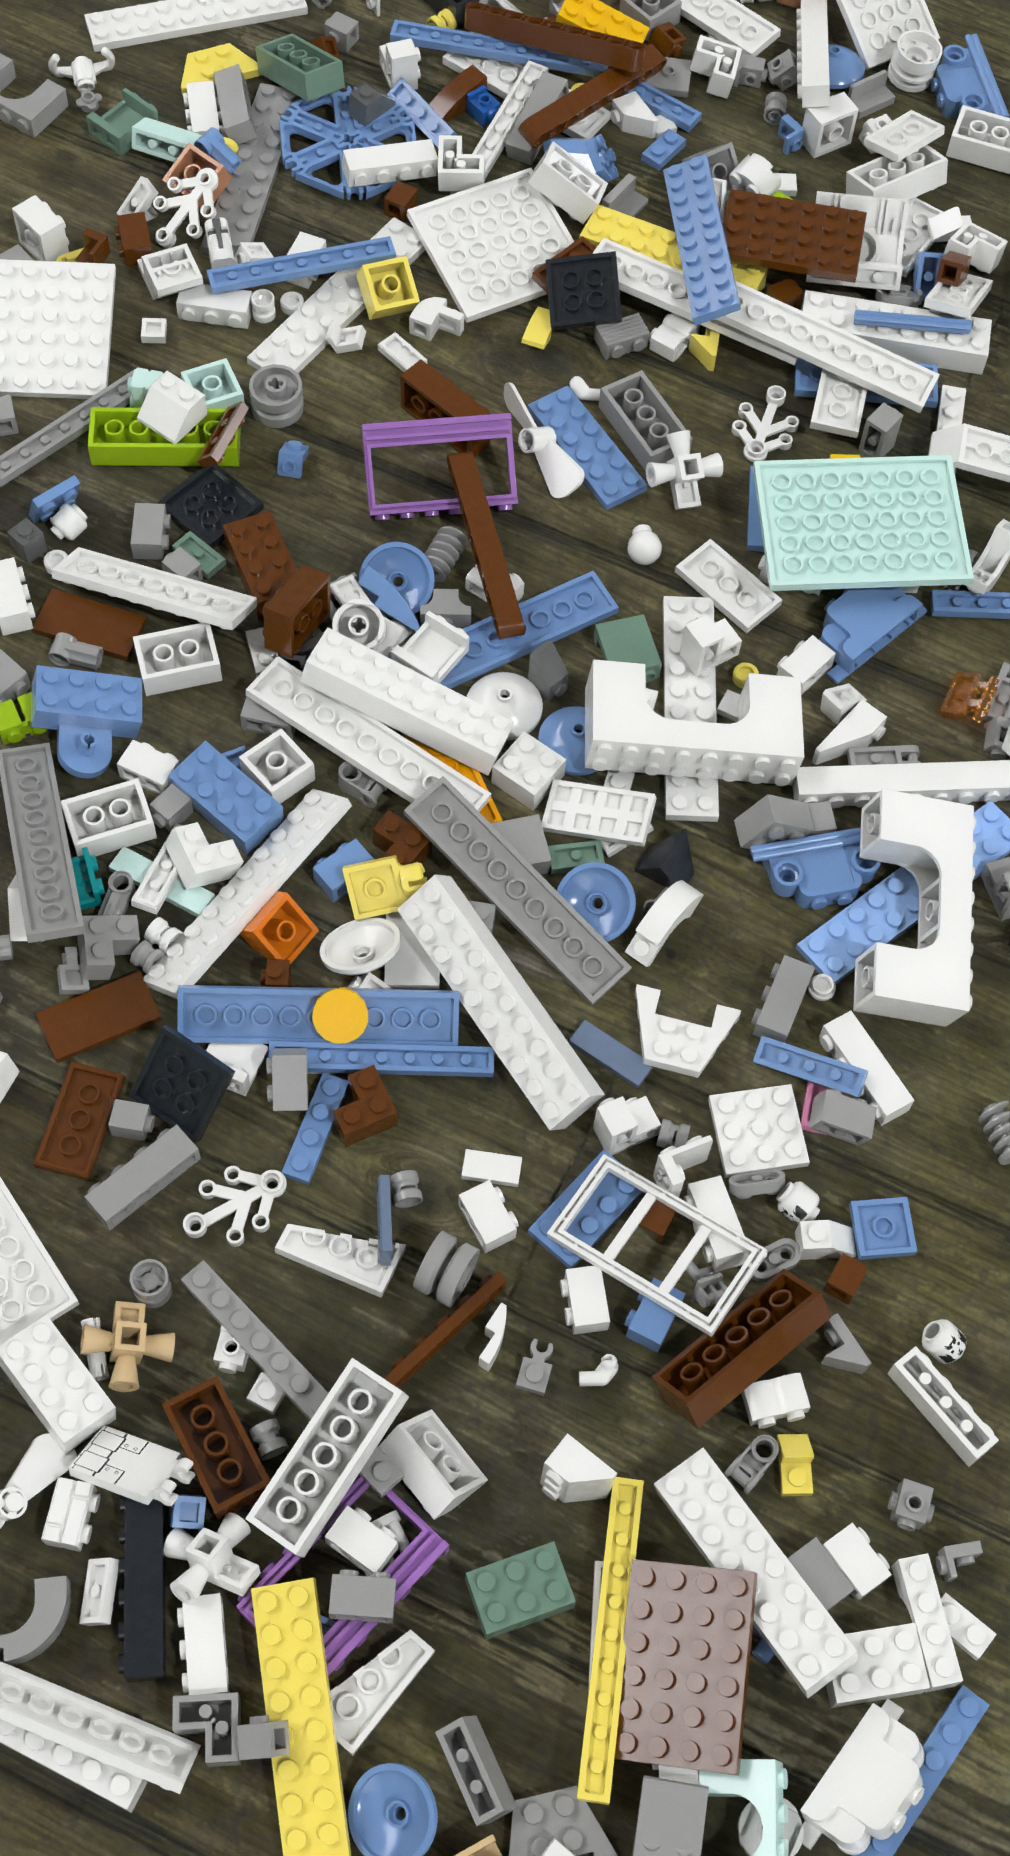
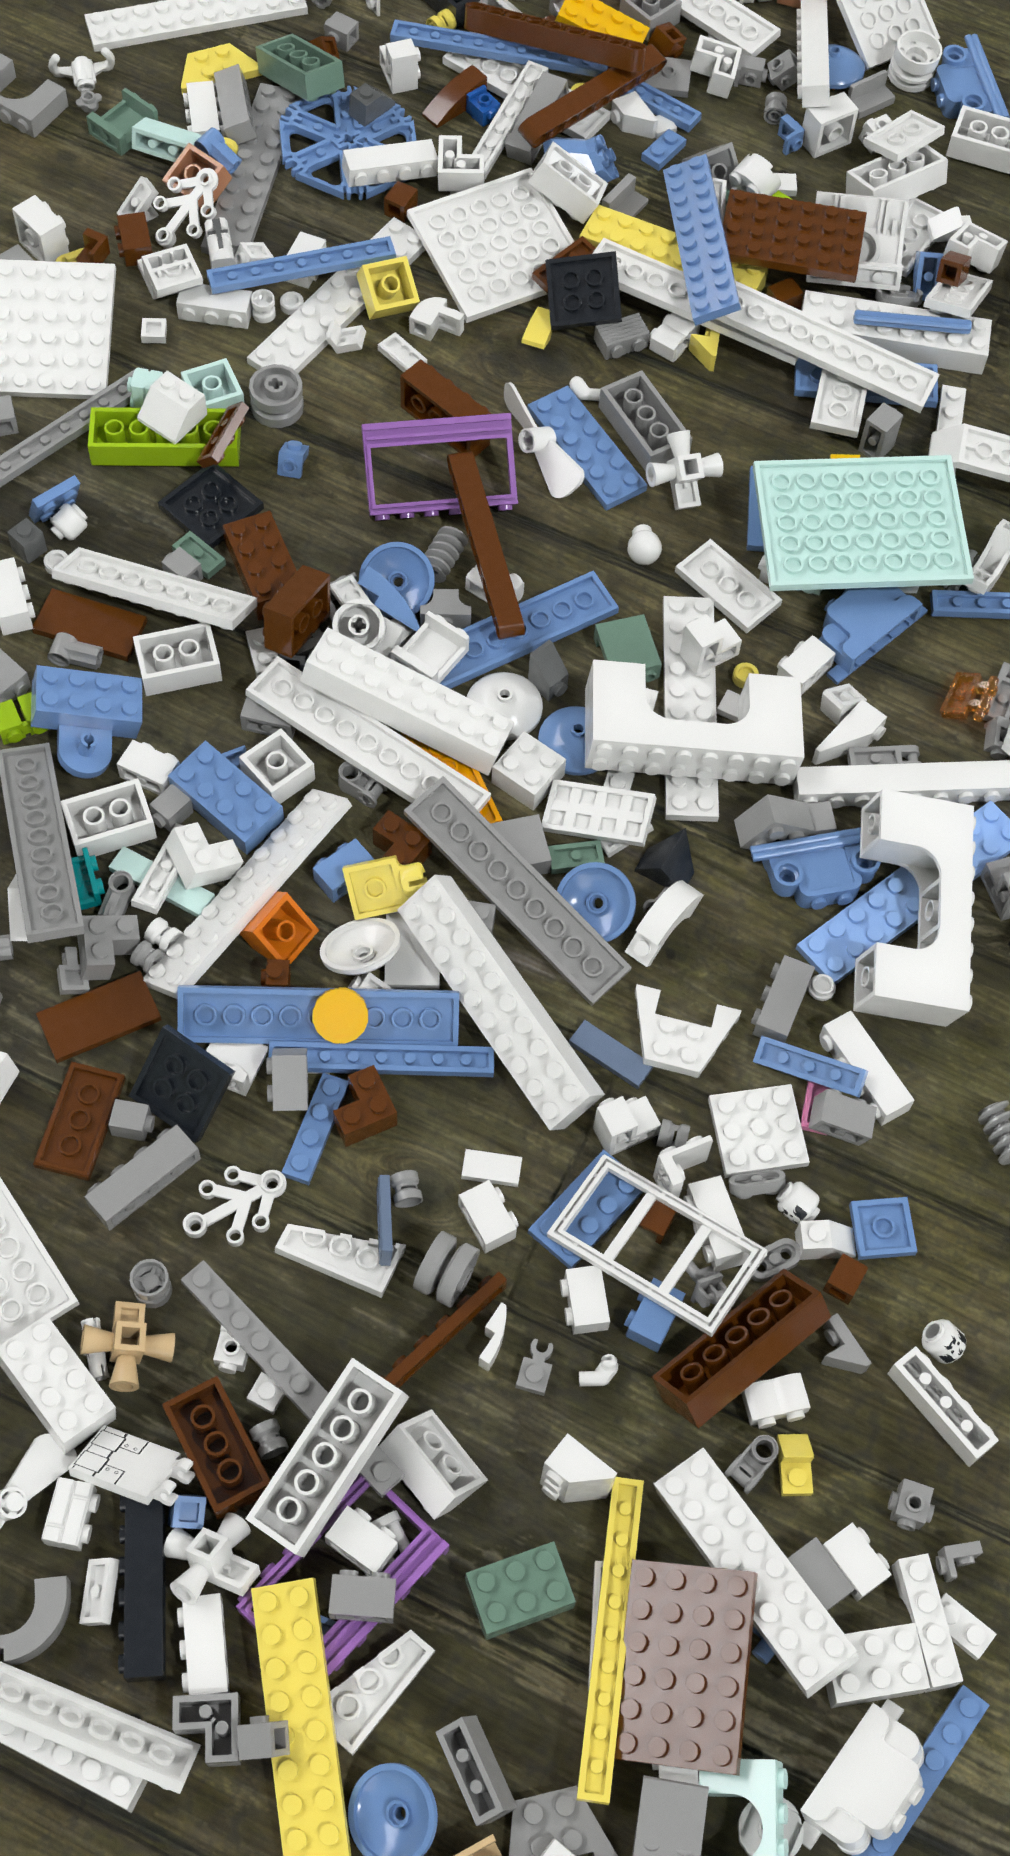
(149, 531): light grey brick -> none
(421, 112): medium blue plate -> none
(757, 448): white plant -> none

